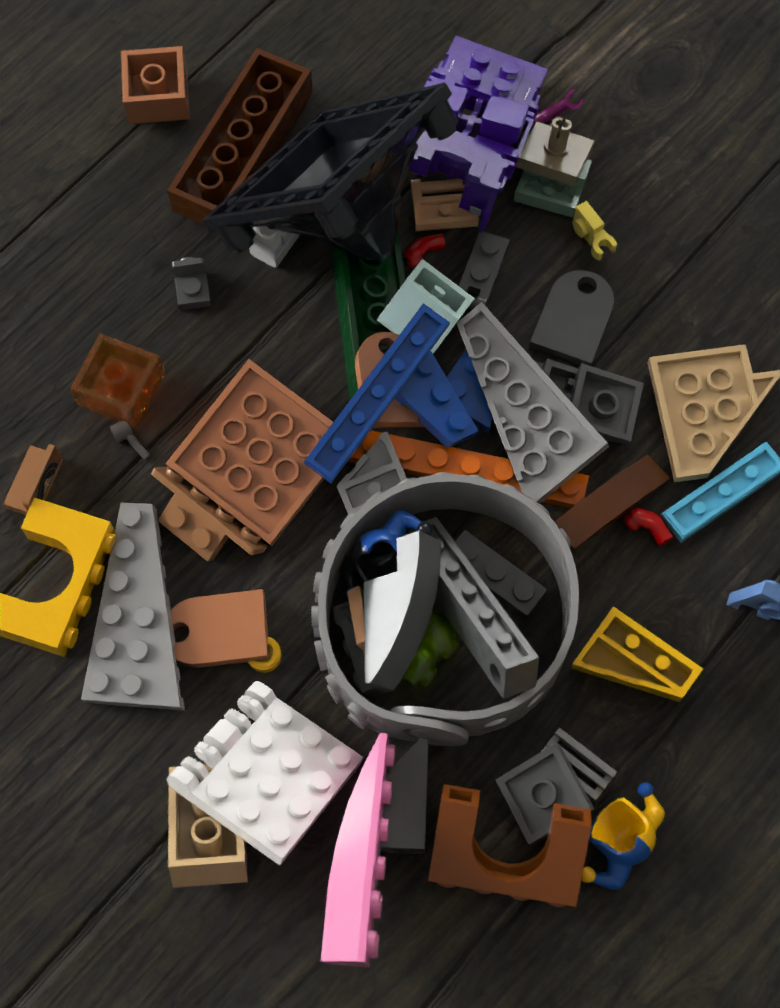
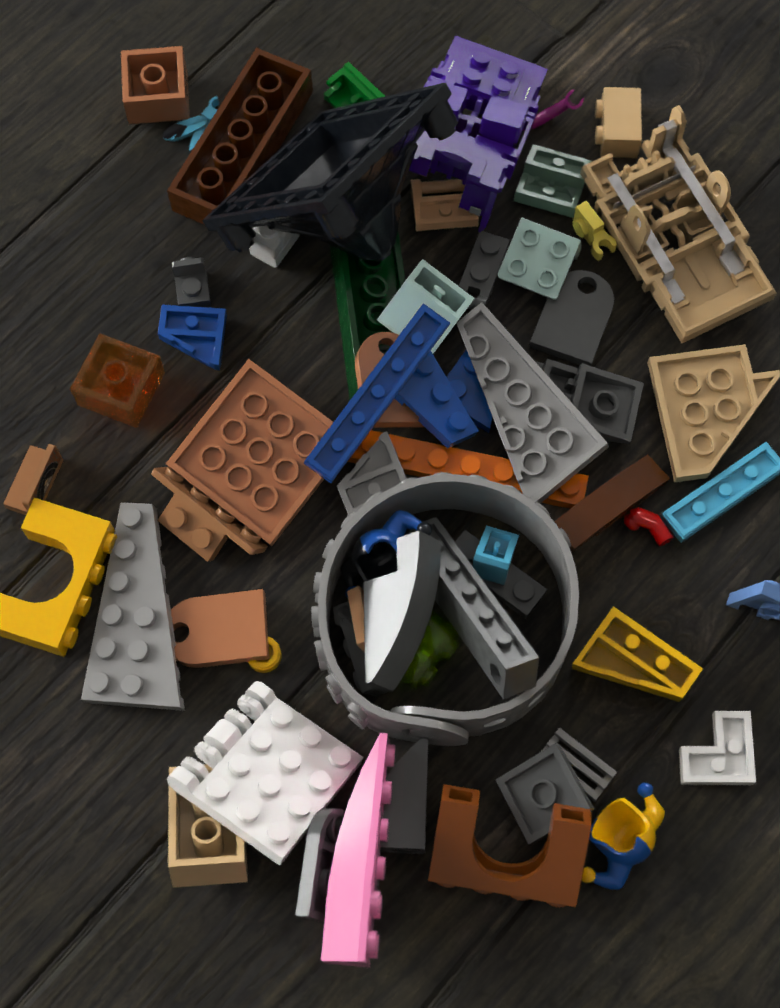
(122, 432): dark grey hand -> none
(192, 126): none -> medium azure piece
(194, 332): none -> blue wing
(317, 864): none -> dark grey tile
(349, 87): none -> green hinge
(422, 245): red arm -> none
(495, 554): none -> medium azure slope
(539, 258): none -> light aqua bracket
(555, 152): dark tan tile -> none
(619, 122): none -> tan brick
(713, 269): none -> tan piece
(729, 759): none -> white plate

